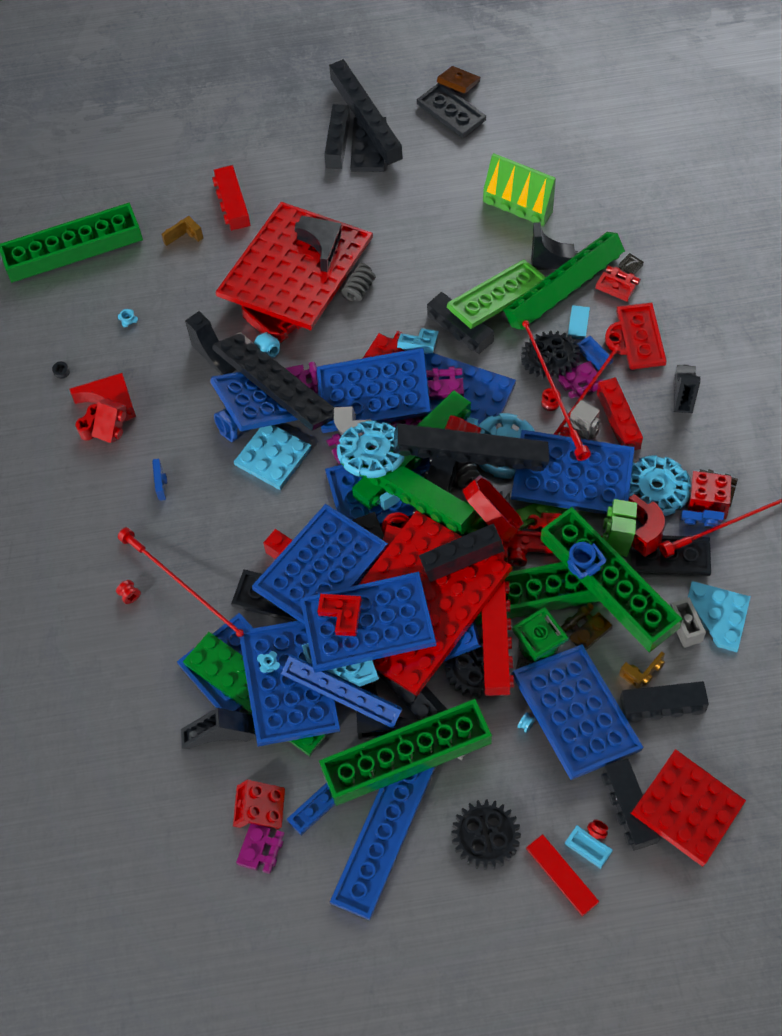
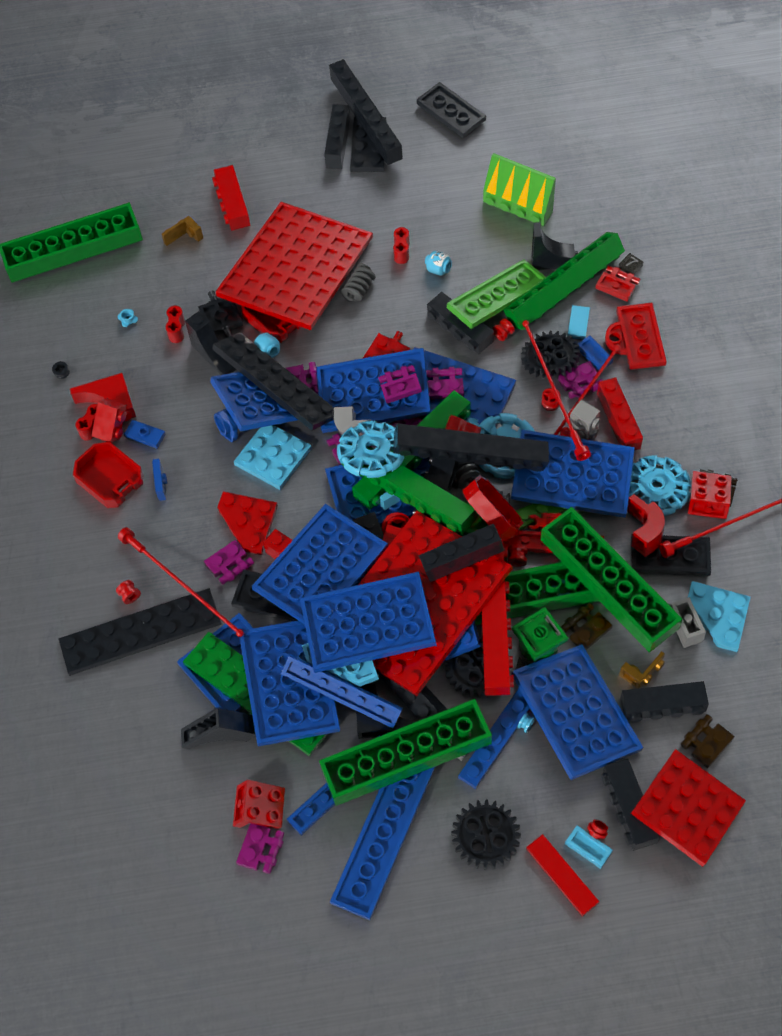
(104, 471): none -> red piece
(137, 632): none -> black plate
(144, 434): none -> blue plate
(175, 324): none -> red axle
(221, 314): none -> black plate
(225, 559): none -> magenta plate
(248, 519): none -> red plate
(268, 667): medium azure plate -> none
(322, 235): black arch -> none
(346, 610): red plate -> none
(401, 245): none -> red axle
(402, 387): none -> magenta plate
(426, 339): medium azure plate -> none
(438, 263): none -> medium azure head
(458, 79): reddish brown plate -> none
(501, 733): none -> blue plate
(503, 329): none -> red wheel
(582, 559): blue piece -> none
(620, 525): bright green piece -> none
(685, 388): black arch -> none
(708, 517): blue plate -> none
(713, 744): none -> dark brown plate

